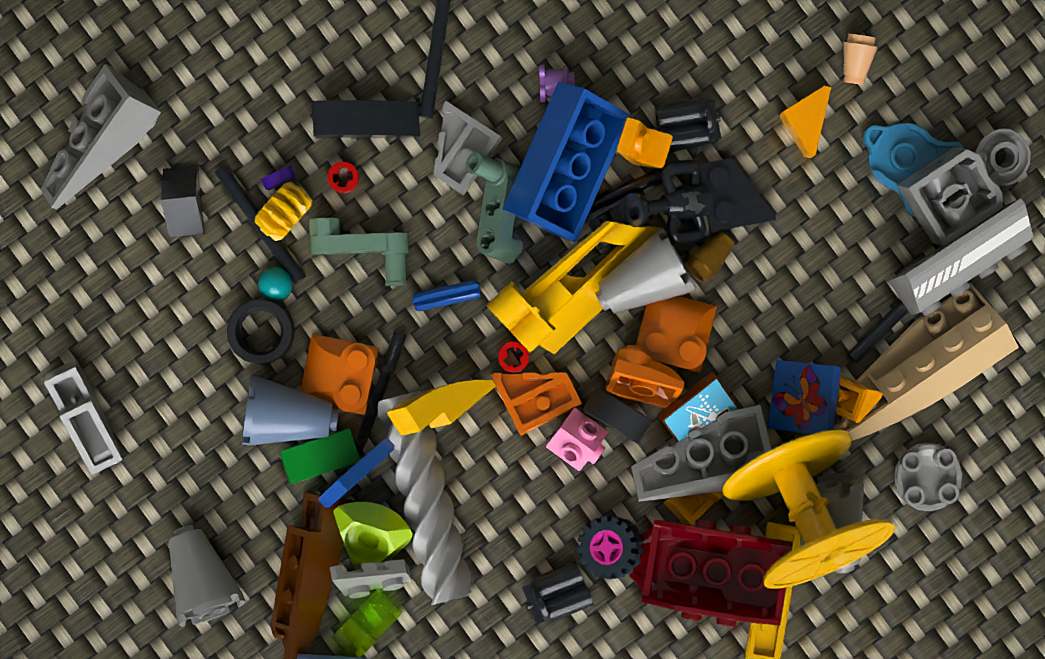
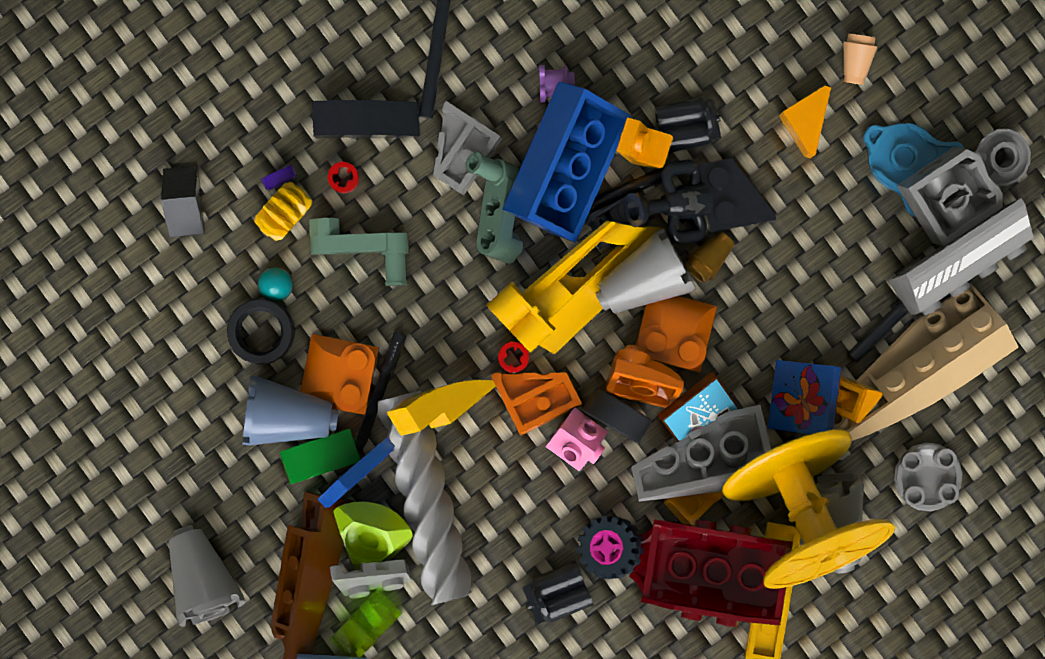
(83, 416): light grey slope -> none
(111, 124): light grey wedge -> none
(250, 212): black bar -> none
(446, 295): blue axle -> none

